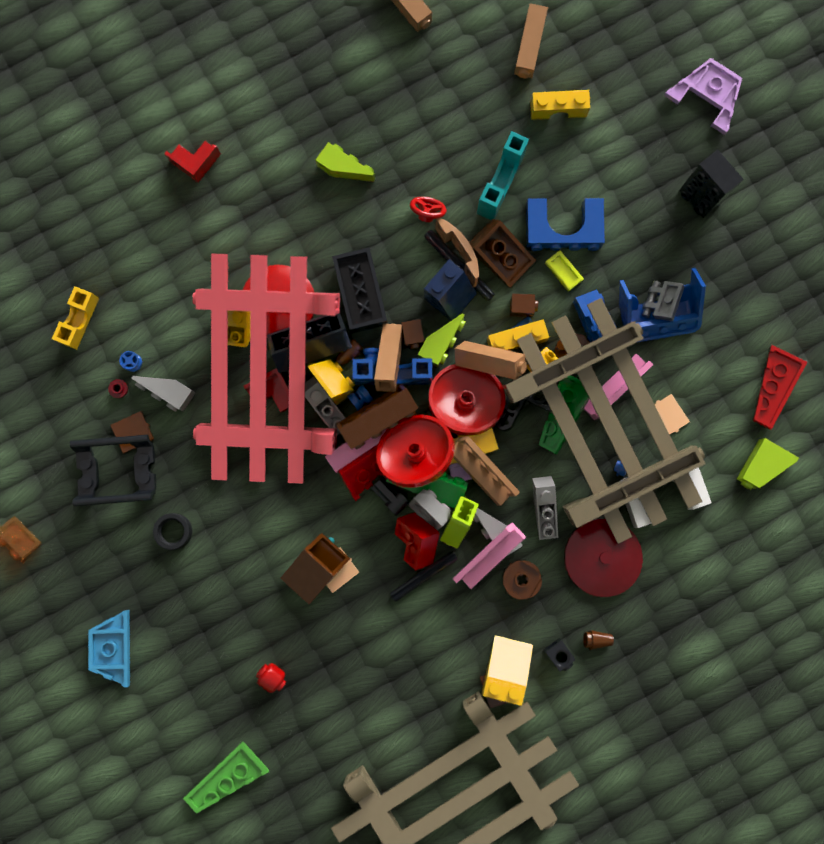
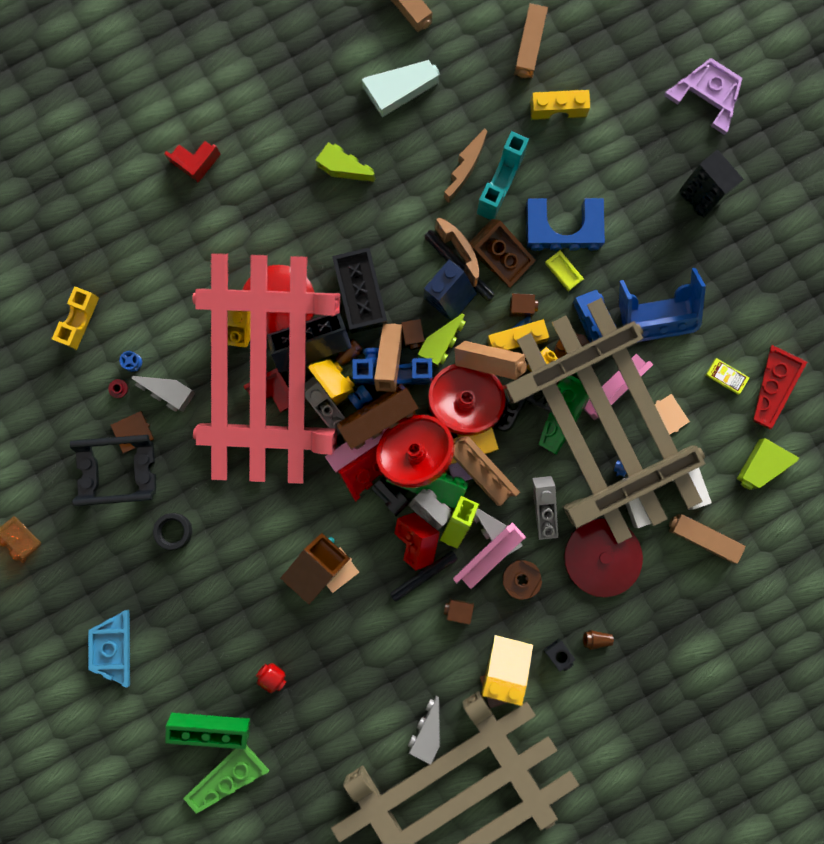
(207, 730): none -> green brick
(400, 85): none -> light aqua slope
(427, 211): red piece -> none
(427, 740): none -> light grey slope
(459, 611): none -> reddish brown brick
(467, 160): none -> medium nougat slope
(667, 303): flat silver plate -> none
(706, 538): none -> medium nougat brick
(727, 376): none -> tile

